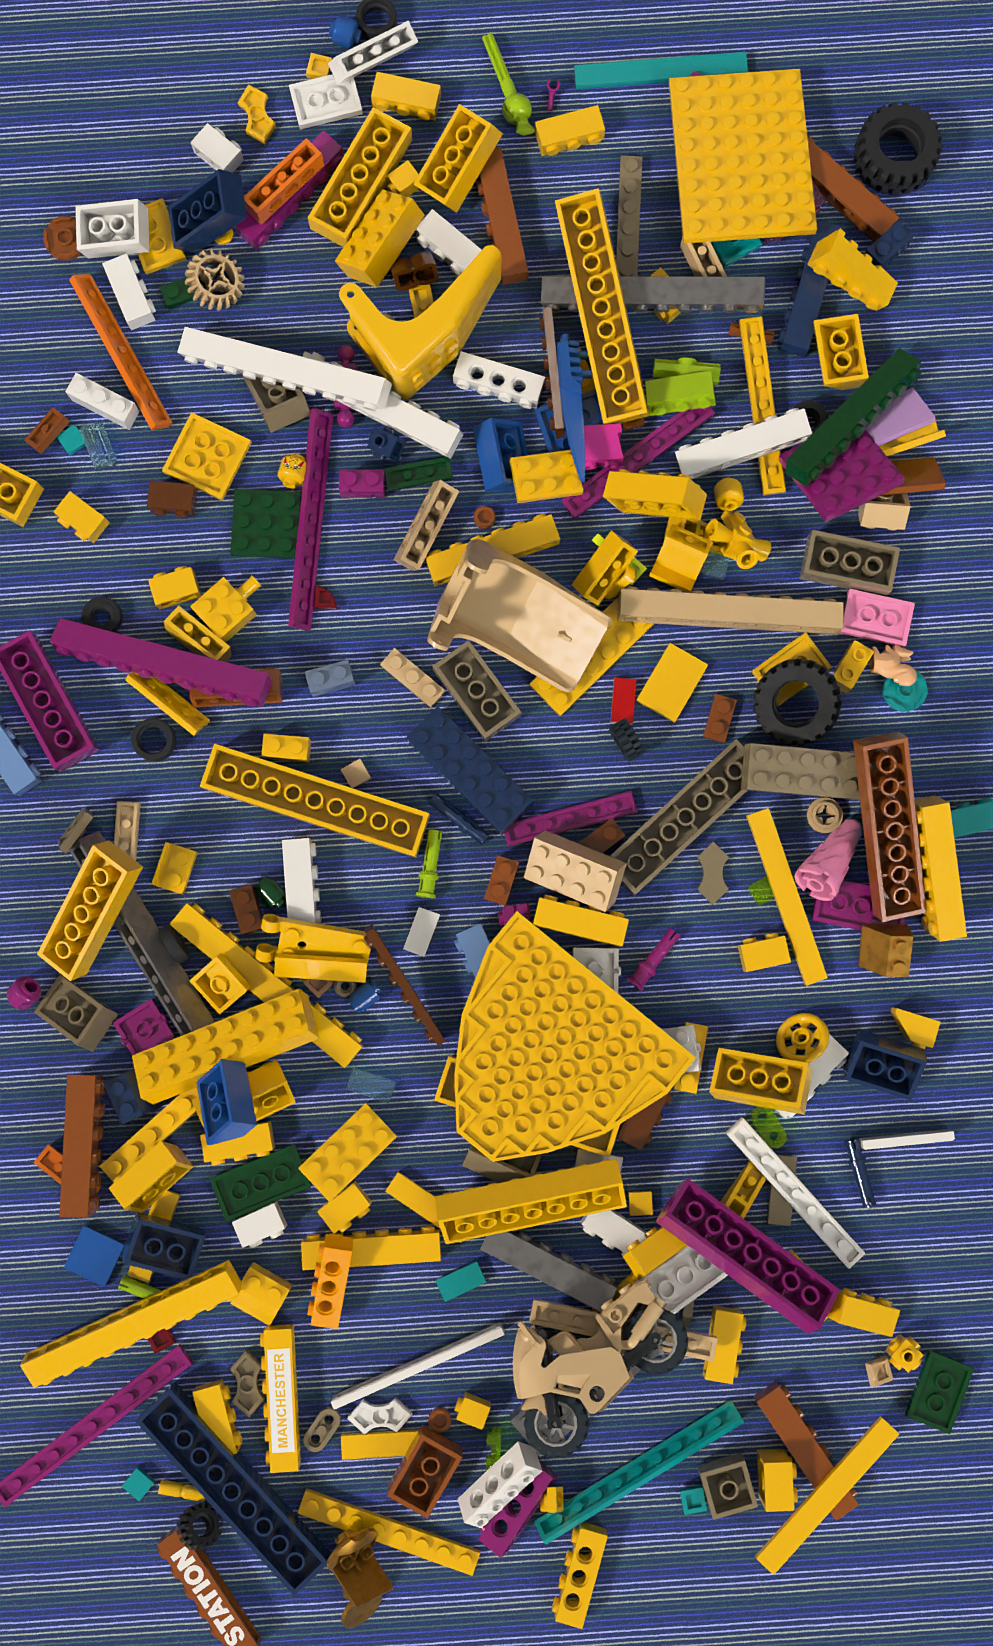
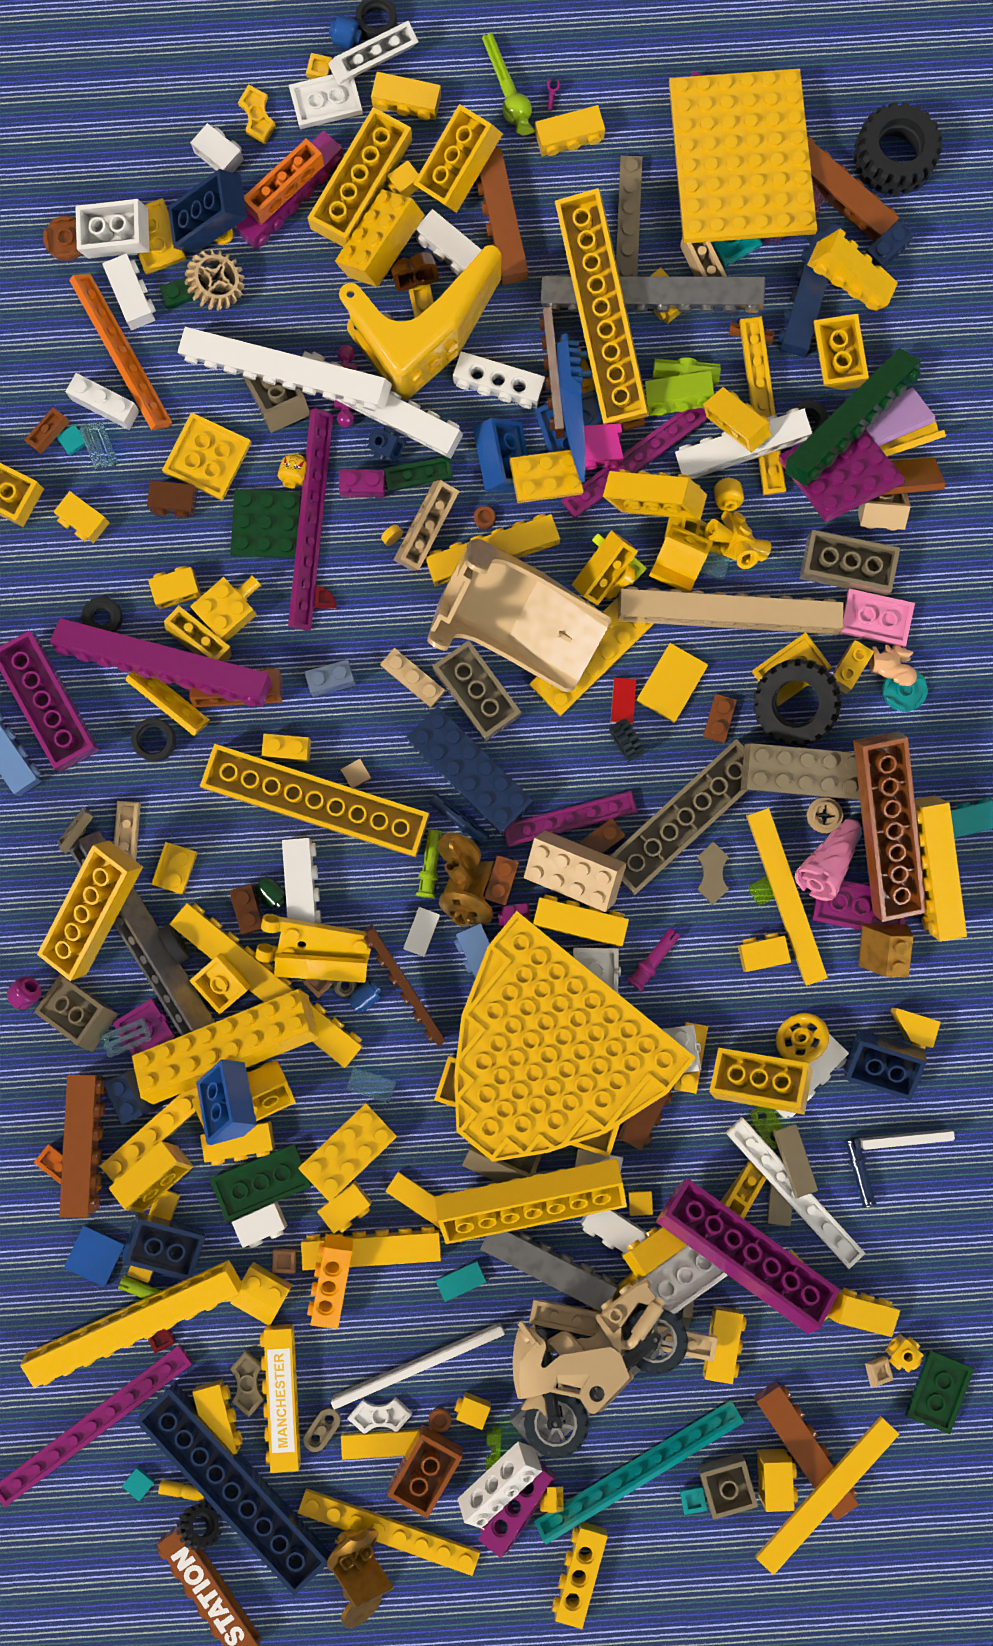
(108, 1045): none -> clear light blue tile
(284, 1261): none -> medium nougat tile
(391, 535): none -> yellow tile
(467, 881): none -> pearl gold piece
(656, 70): teal tile -> none
(737, 419): none -> yellow brick
(795, 1161): none -> dark tan tile

